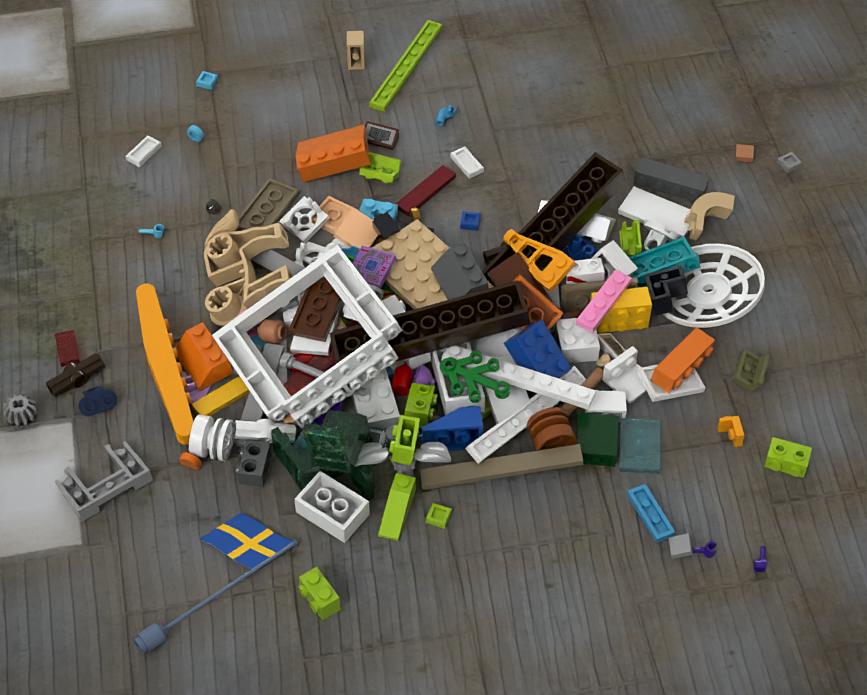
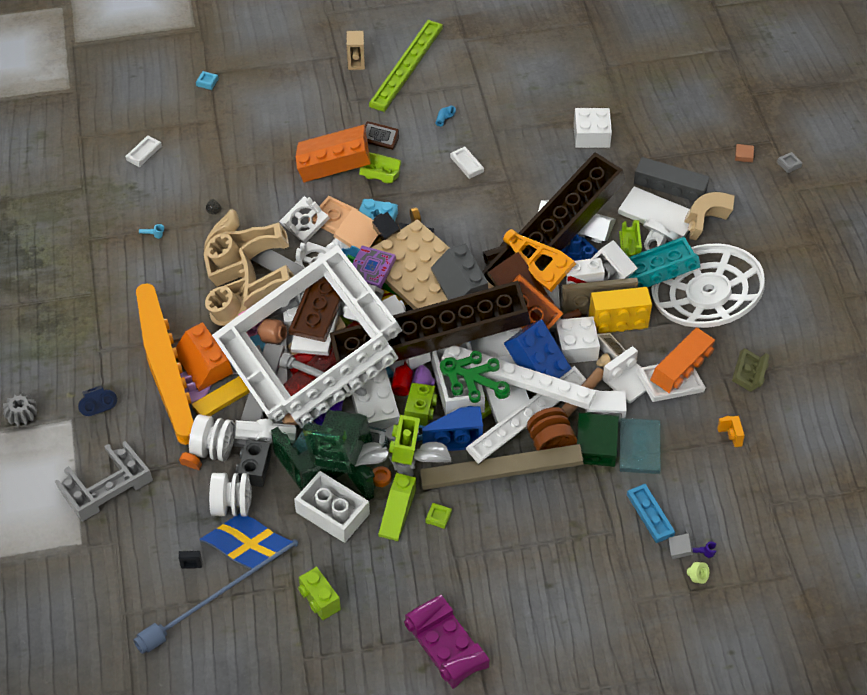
(67, 347): clear red tile -> none
(75, 375): dark brown piece -> none
(190, 559): none -> black tile
(195, 133): medium azure tile -> none
(229, 494): none -> white wheel
(268, 205): dark tan tile -> none
(382, 476): none -> orange tile
(426, 190): dark red tile -> none
(445, 641): none -> magenta piece
(470, 221): blue tile -> none
(592, 128): none -> white brick
(603, 301): bright pink plate -> none
(664, 286): black brick -> none
(698, 572): none -> yellowish green tile
(760, 565): dark purple hand -> none
(788, 457): lime brick -> none

